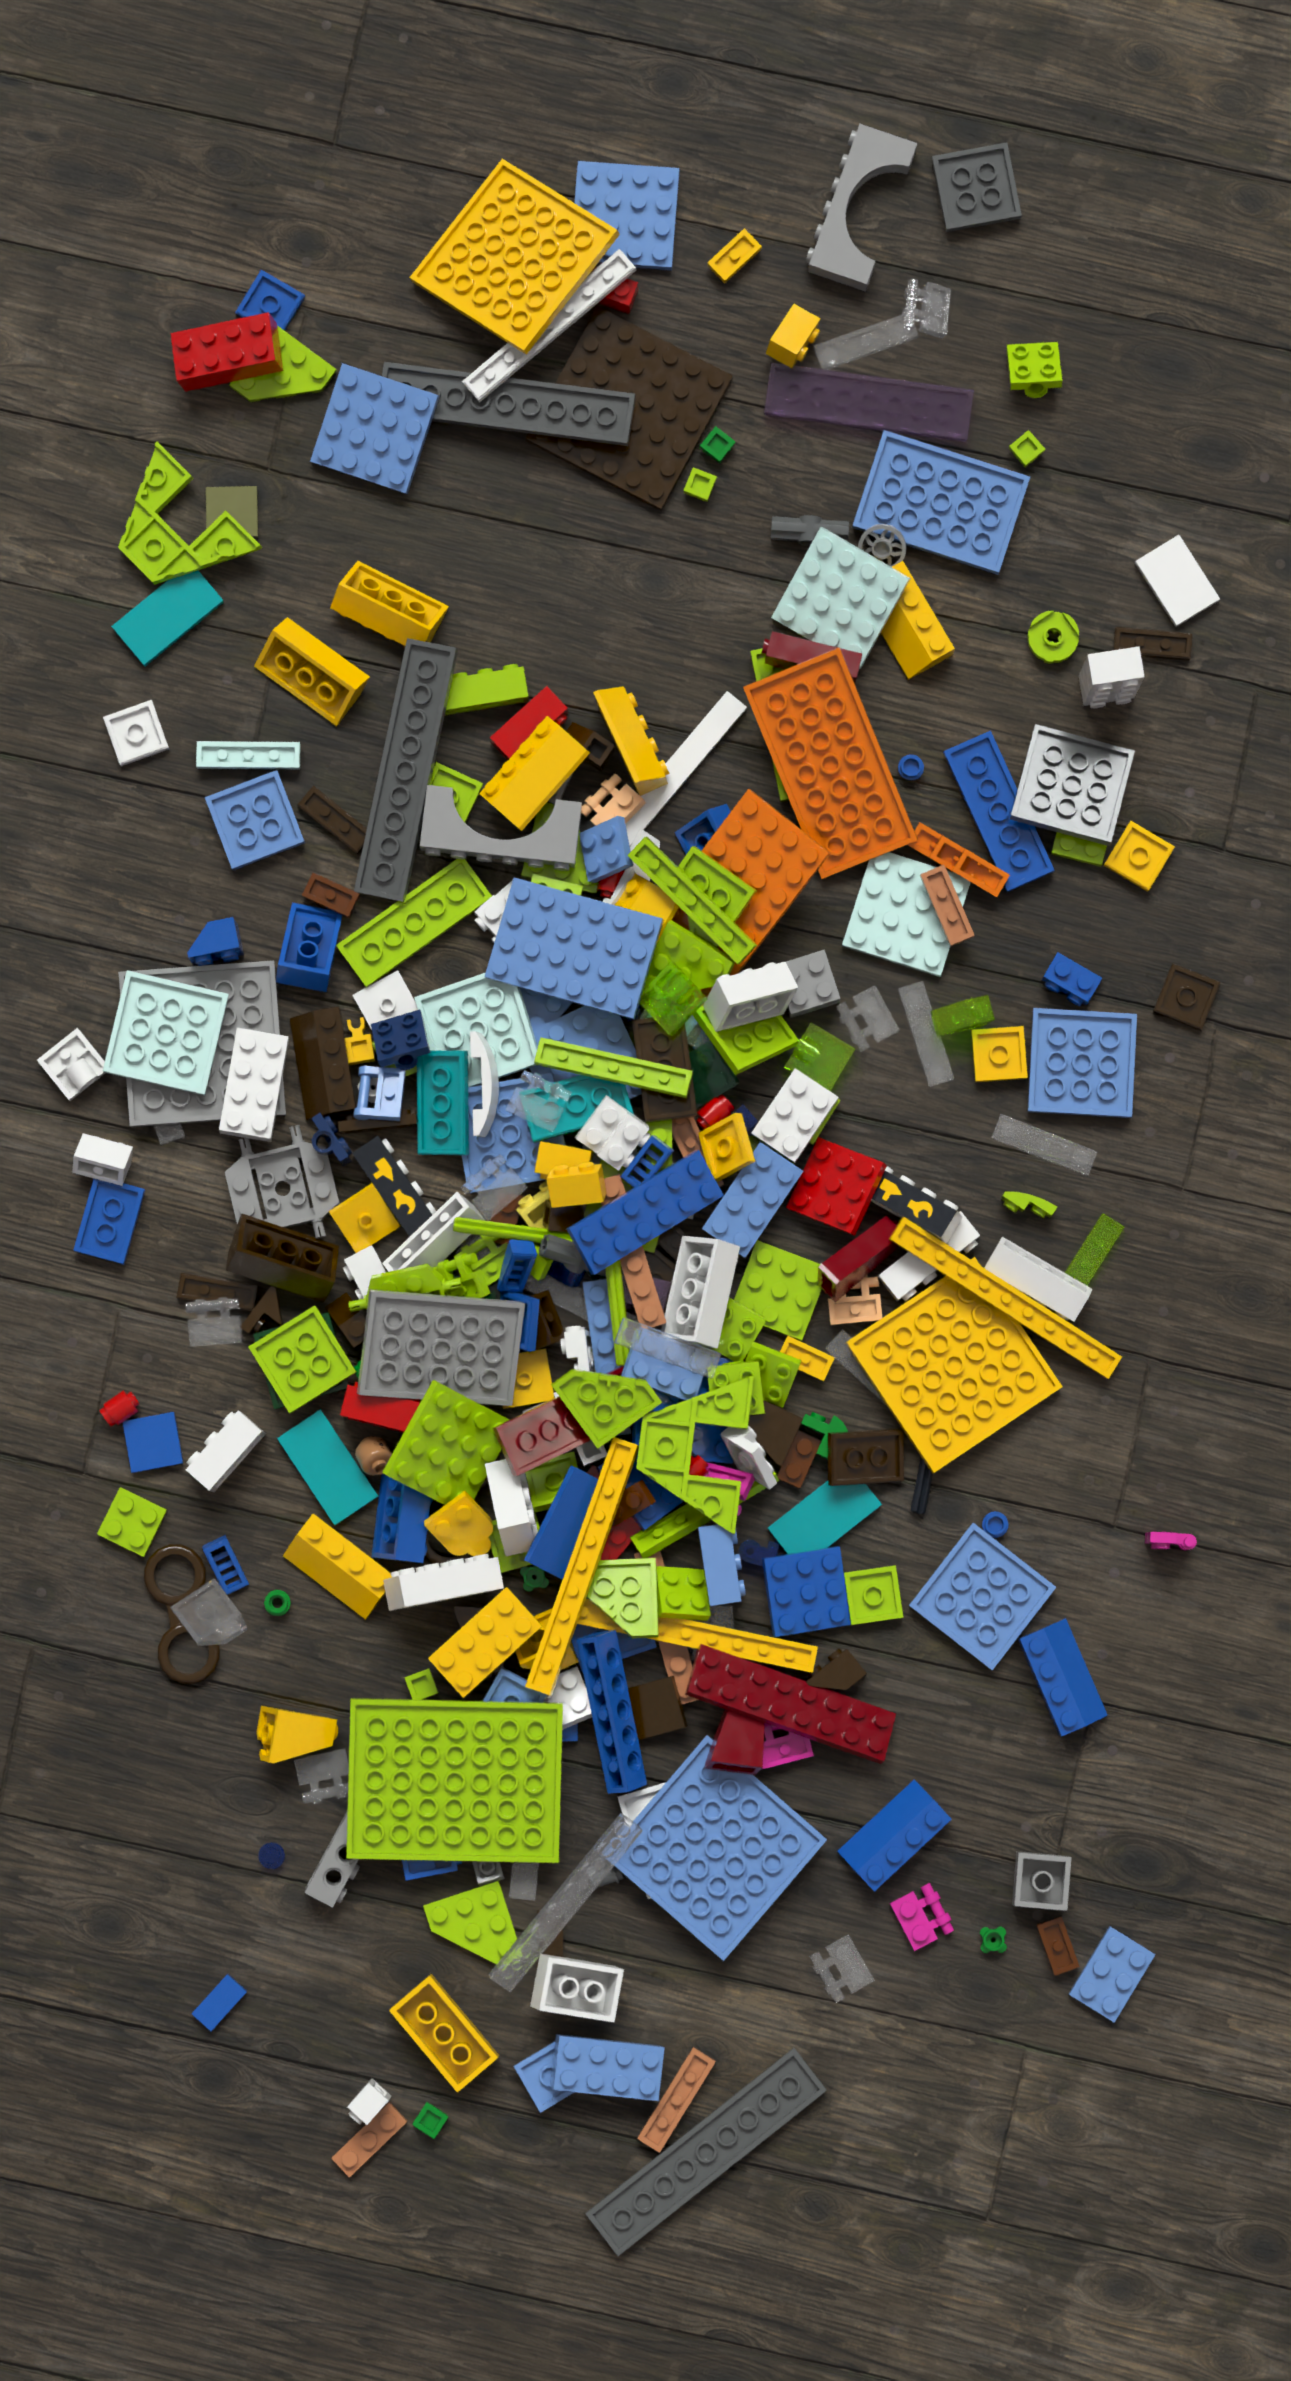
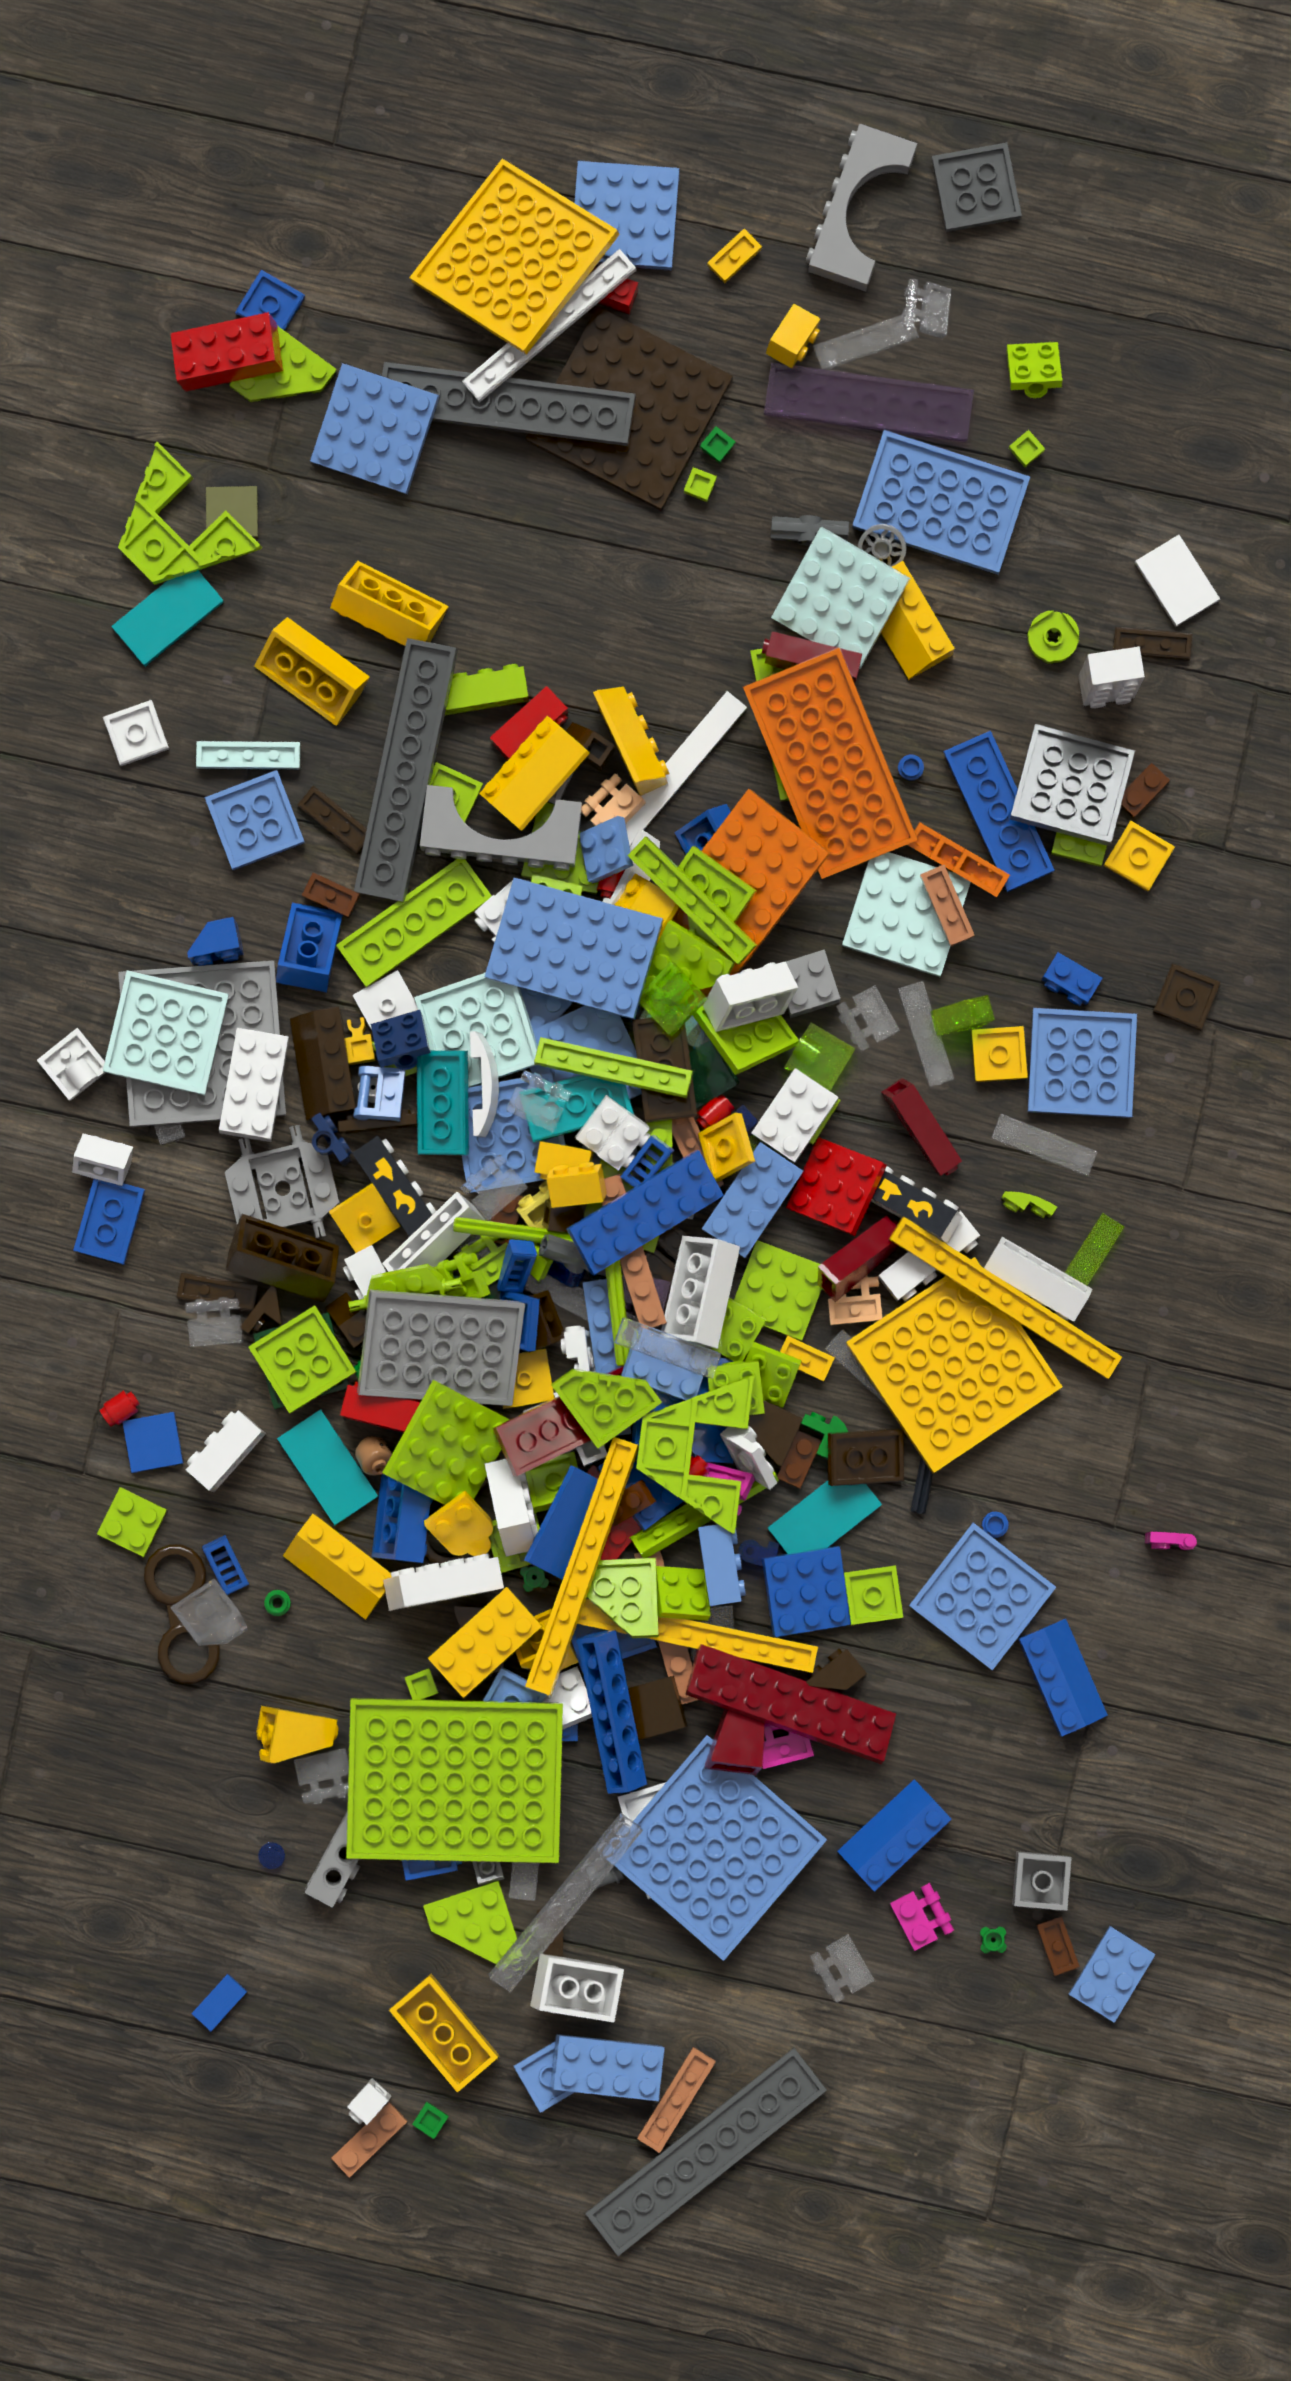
(922, 1126): none -> dark red slope
(1143, 790): none -> reddish brown plate

